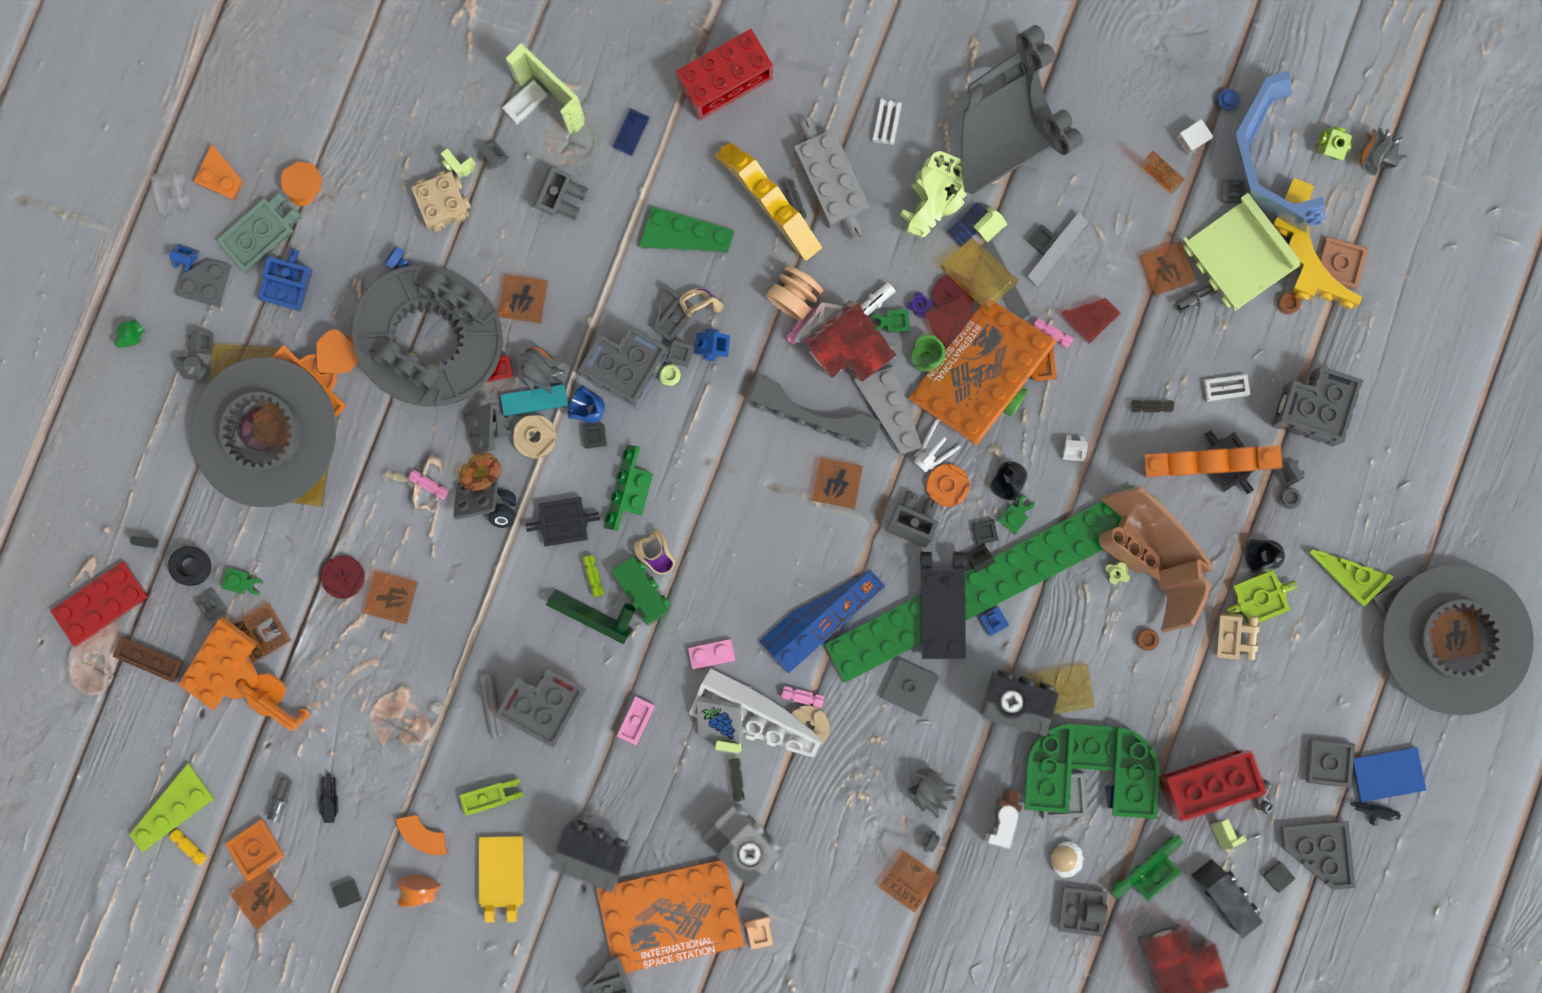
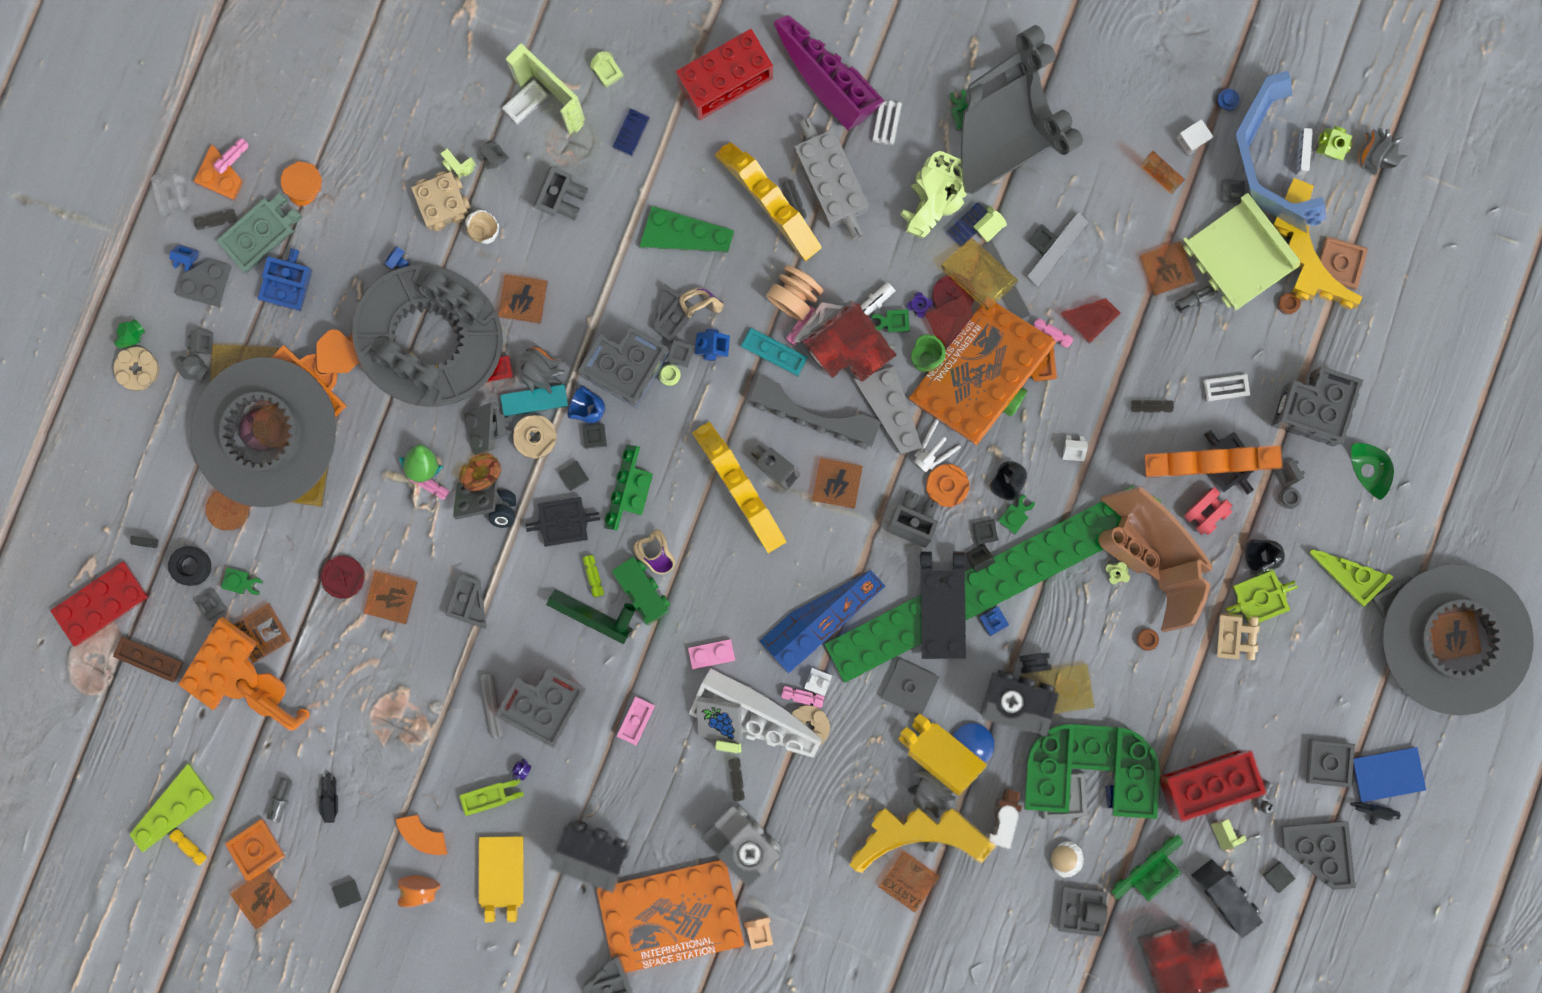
(144, 378): none -> tan plate
(215, 219): none -> clear smoke axle
(226, 513): none -> clear orange tile
(231, 155): none -> bright pink axle
(420, 464): none -> bright green hat
(467, 602): none -> dark grey wing
(482, 227): none -> tan hair
(521, 770): none -> dark purple plate
(573, 476): none -> pearl dark grey tile
(606, 68): none -> yellowish green tile
(739, 486): none -> yellow arch
(774, 352): none -> teal tile
(781, 471): none -> dark grey torso
(818, 681): none -> white tile
(836, 85): none -> magenta wedge
(920, 827): none -> yellow arch
(942, 754): none -> yellow tile
(958, 111): none -> green plate
(976, 739): none -> blue dish
(1035, 662): none -> black wheel
(1222, 510): none -> coral brick
(1304, 151): none -> white tile
(1381, 481): none -> green piece

